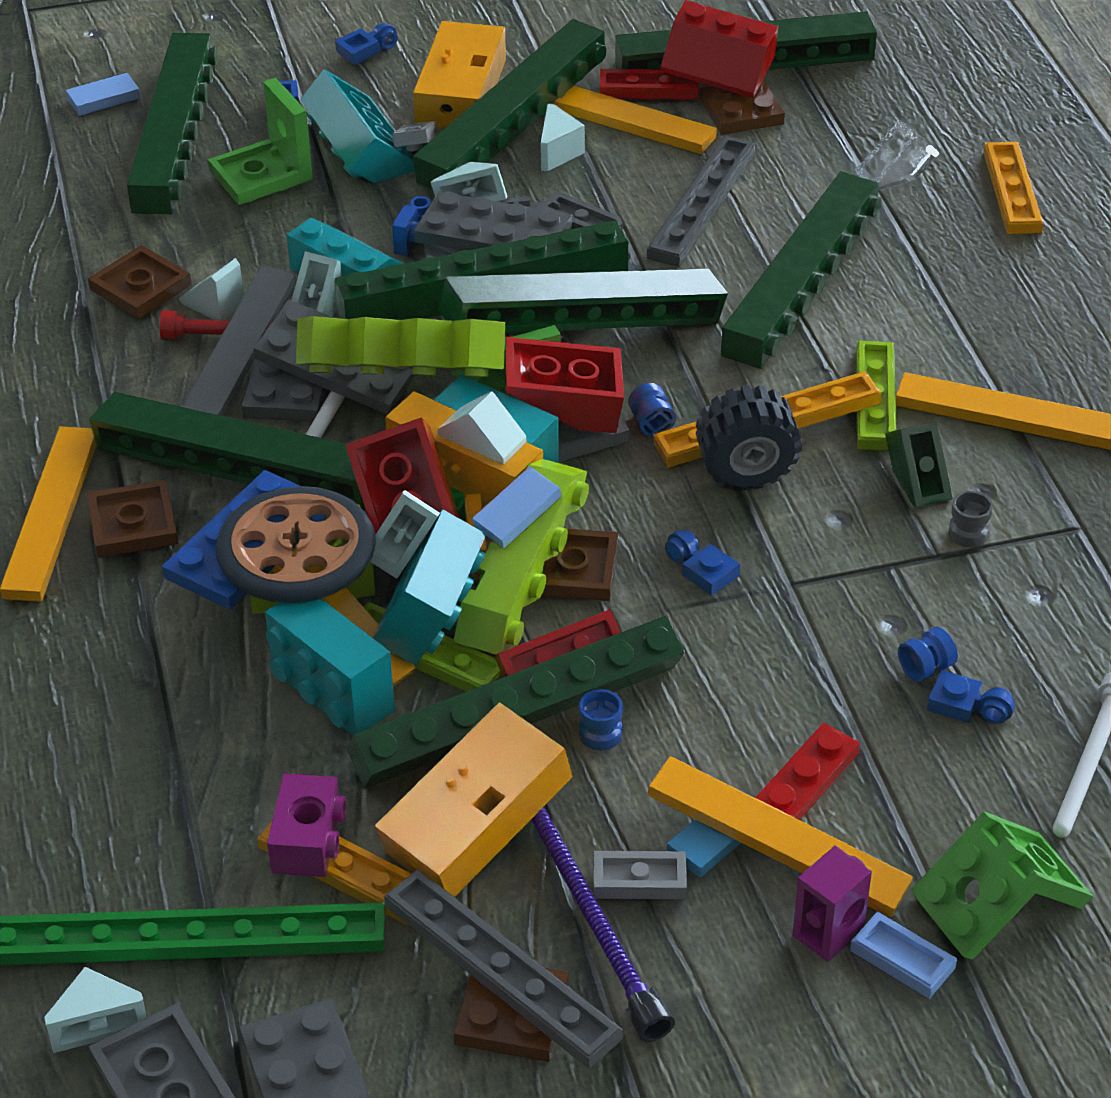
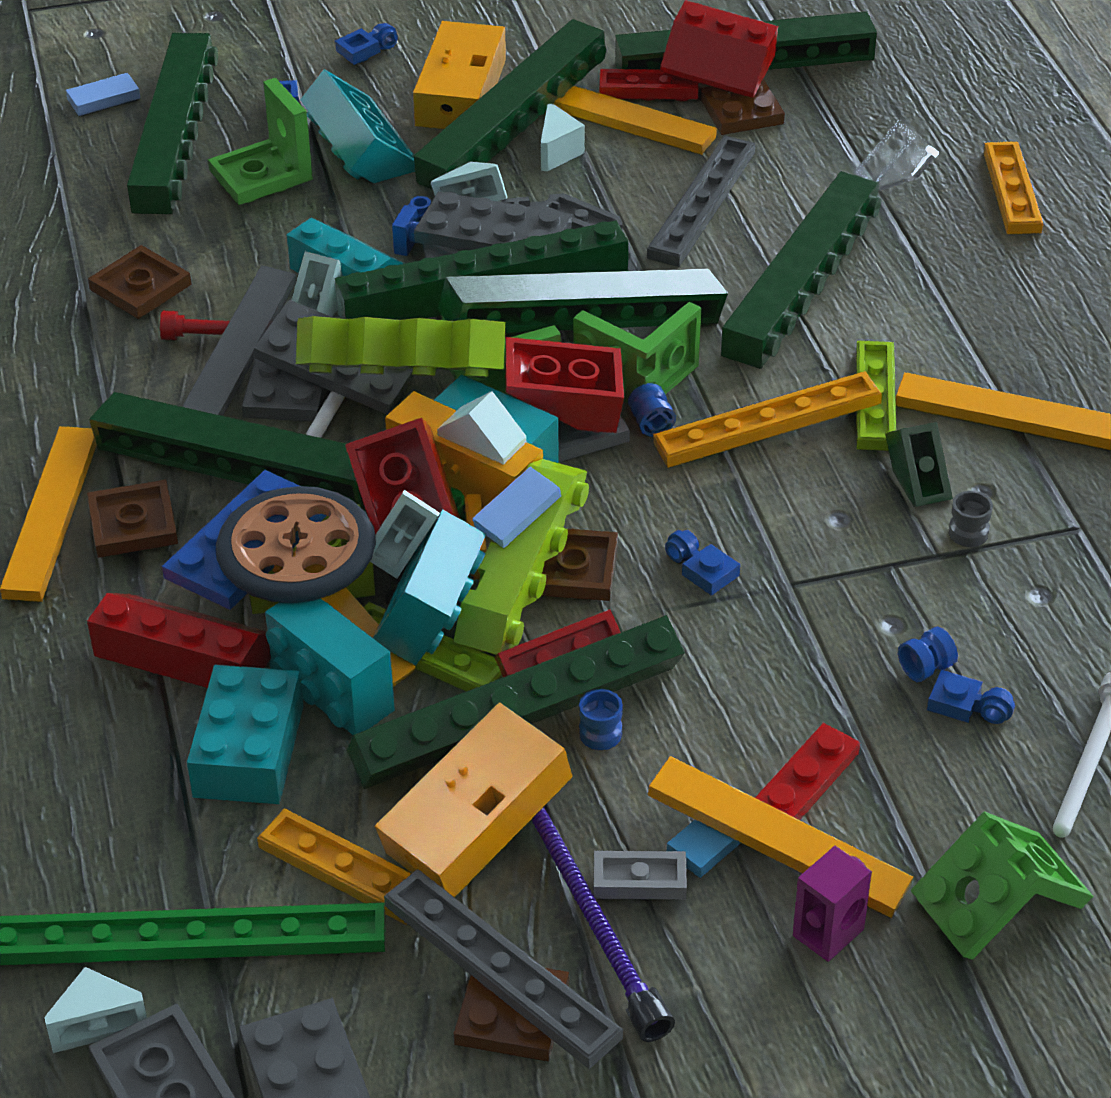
(172, 639): none -> red slope
(218, 293): light aqua slope -> none
(245, 734): none -> teal brick
(305, 825): magenta brick -> none
(415, 136): light grey plate -> none
(659, 359): none -> bright green bracket
(748, 437): black wheel -> none
(903, 954): light blue tile -> none

